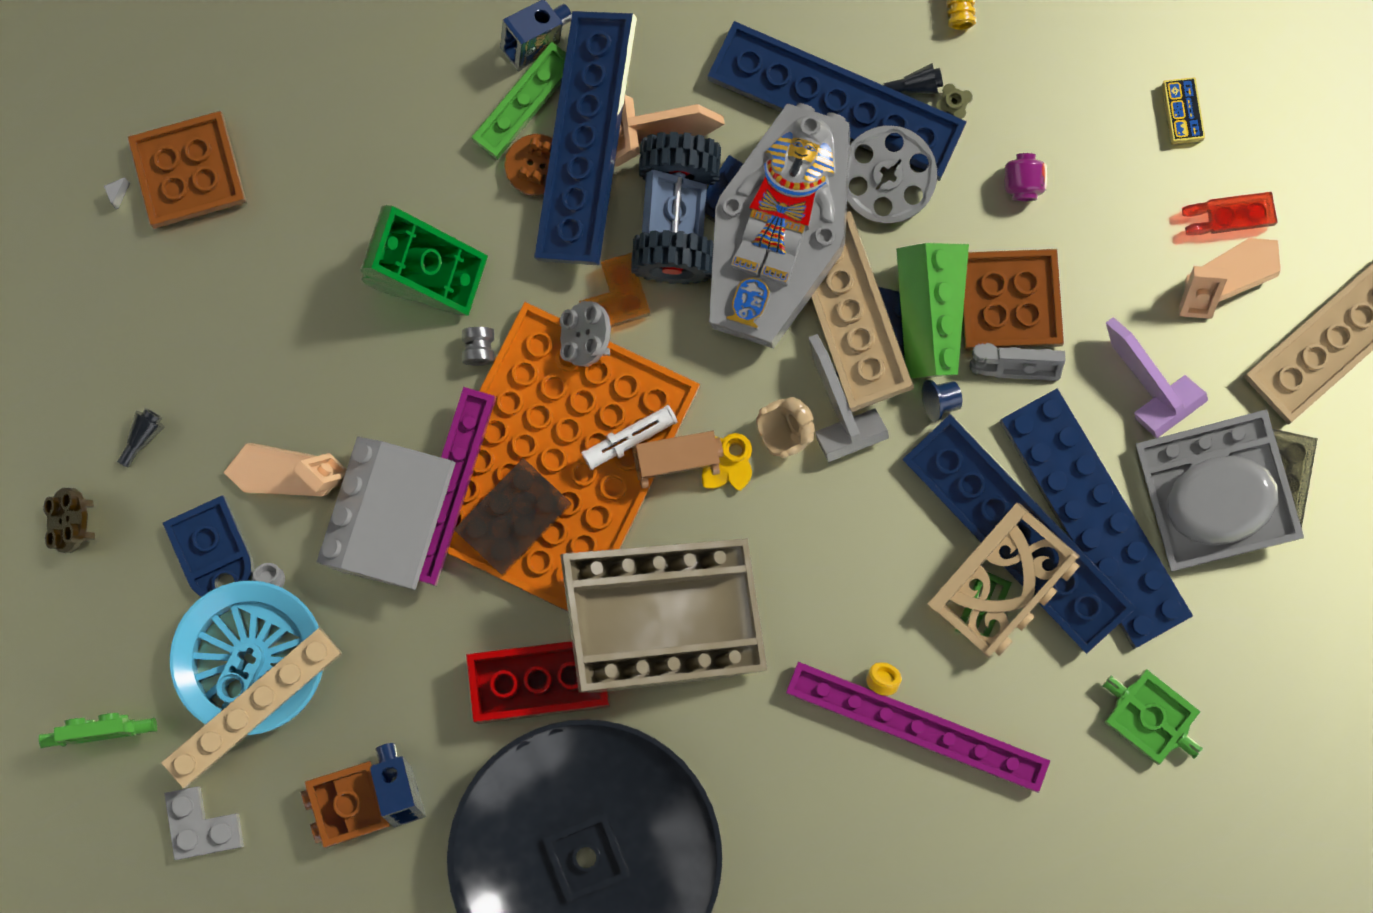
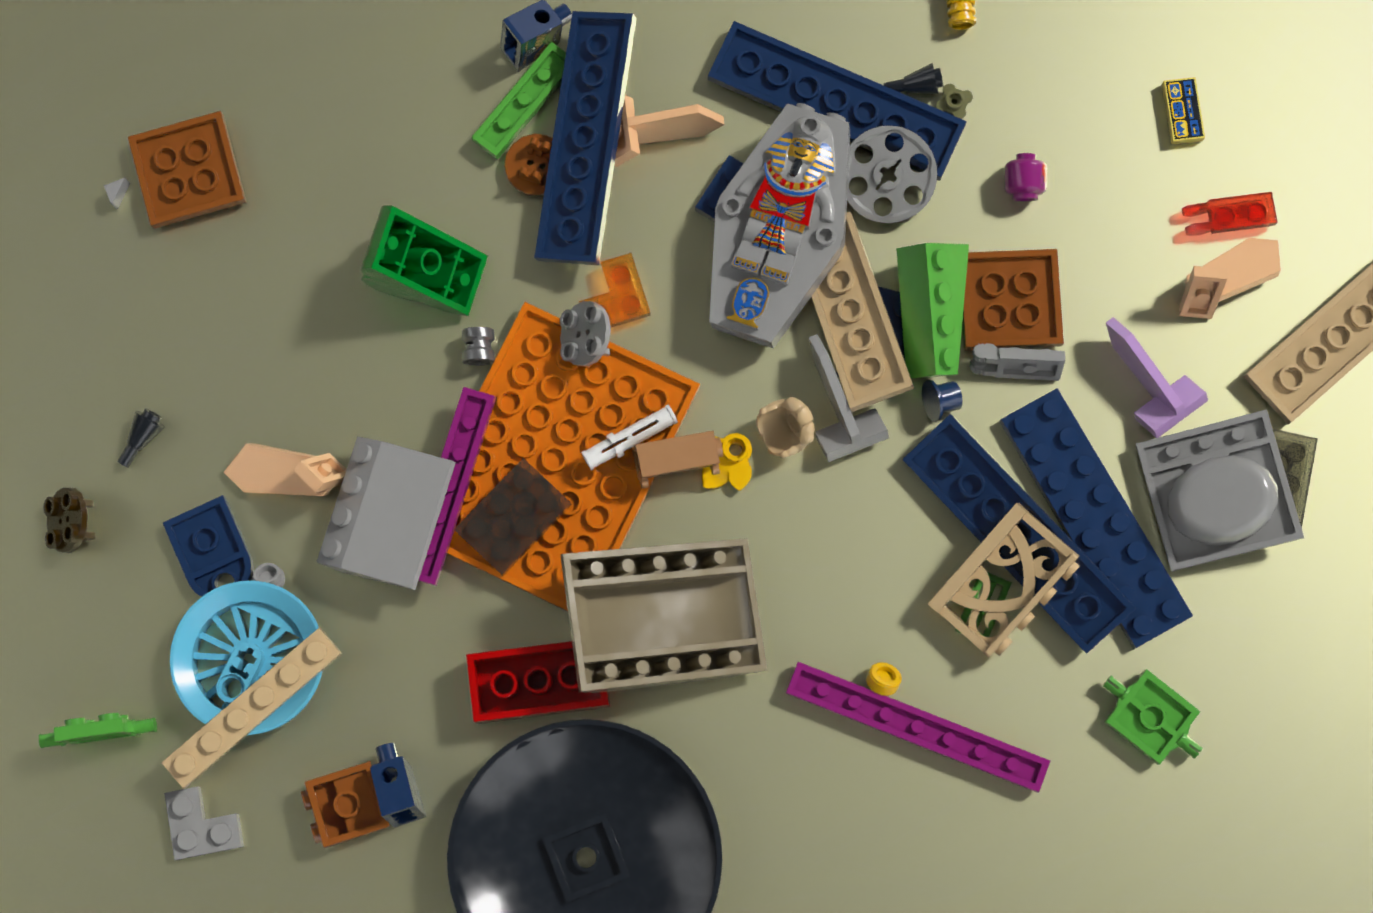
(674, 208): black plate -> none

